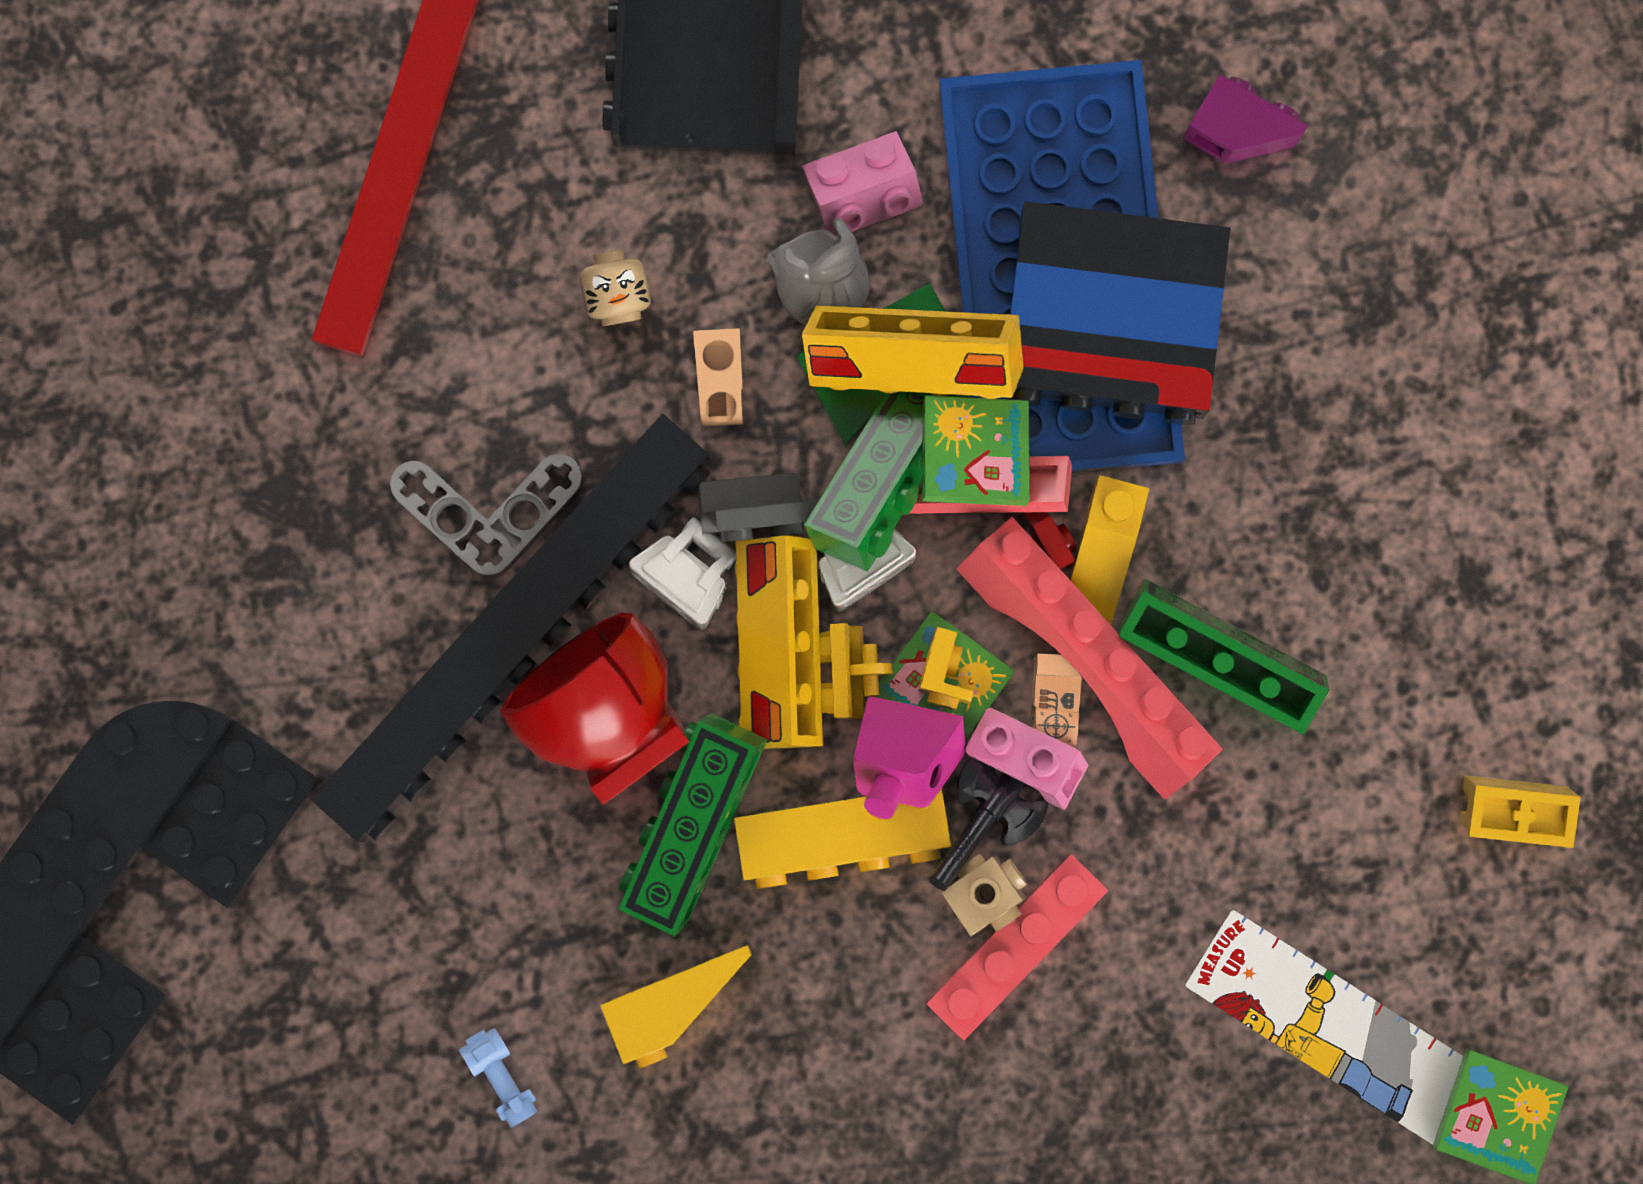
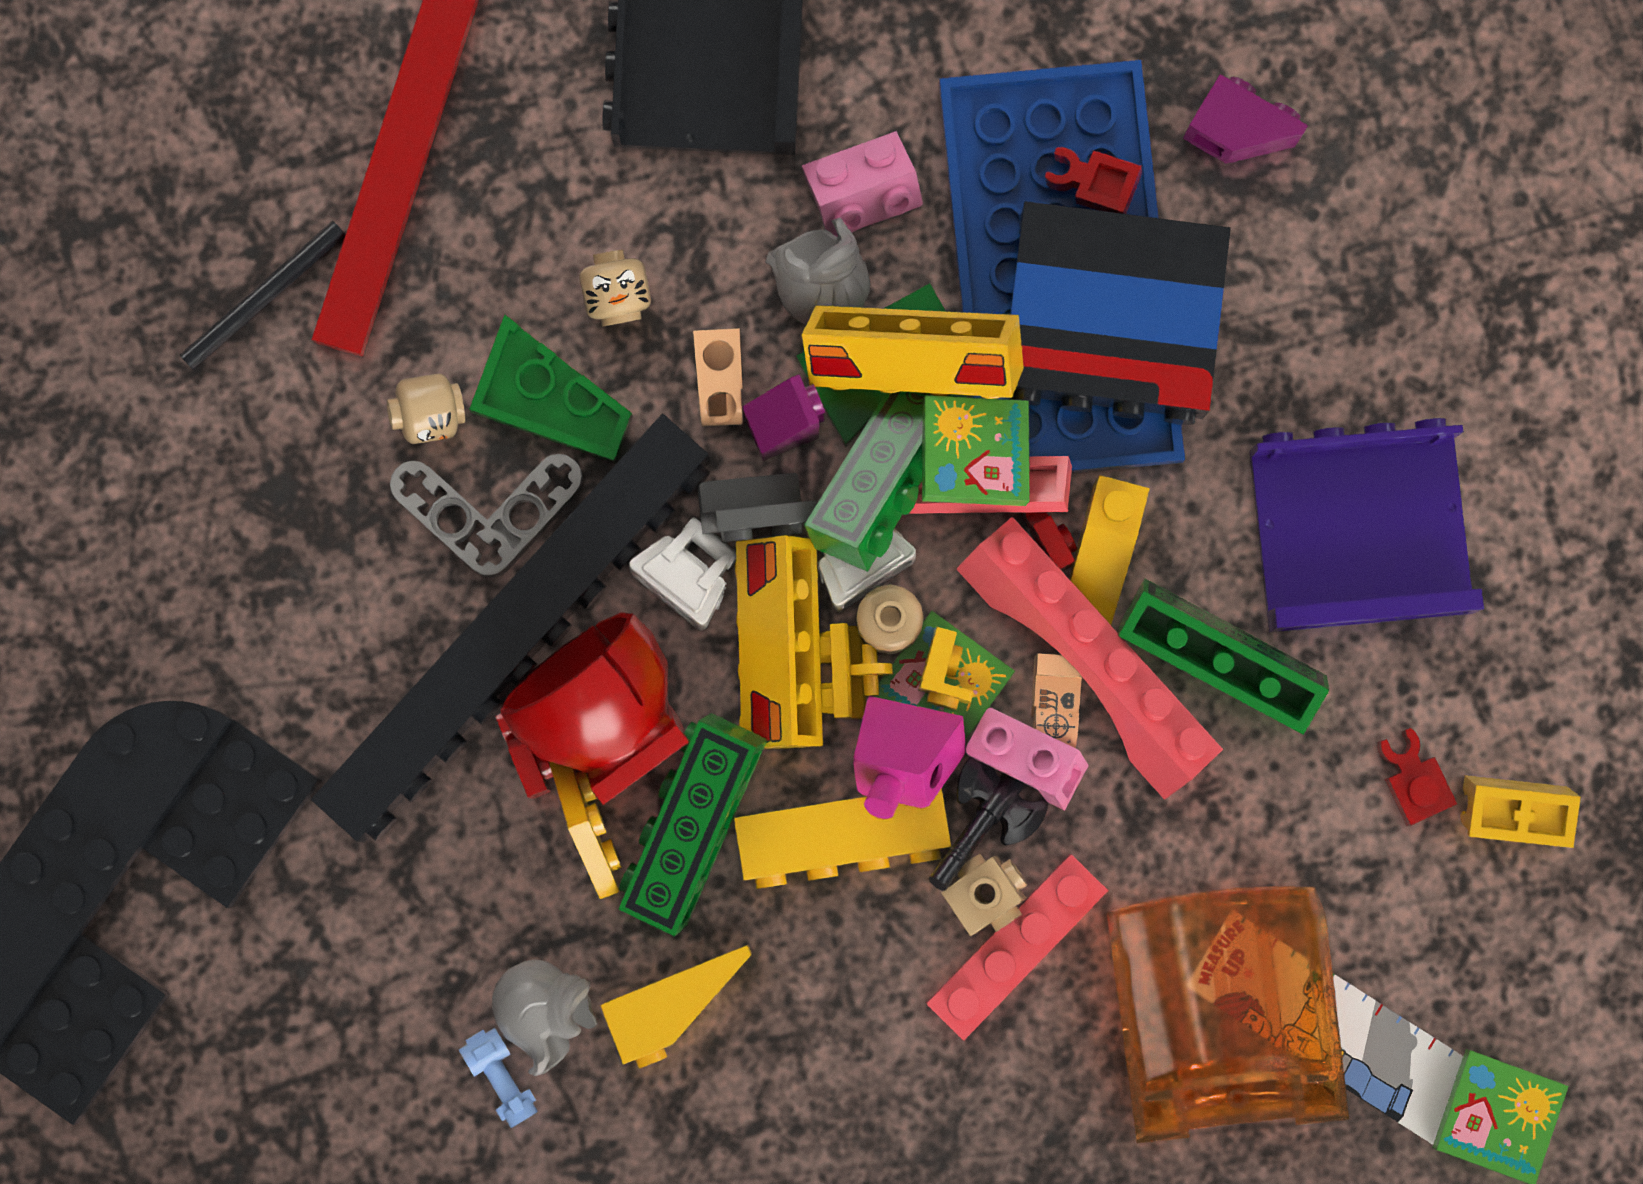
(262, 295): none -> black bar
(426, 408): none -> tan head
(531, 770): none -> red plate
(540, 1010): none -> light grey hair
(546, 397): none -> green wing
(586, 827): none -> yellow plate
(784, 417): none -> magenta slope
(889, 619): none -> tan head
(1101, 183): none -> red plate
(1228, 1010): none -> clear orange windscreen
(1362, 526): none -> dark purple panel
(1418, 786): none -> red plate

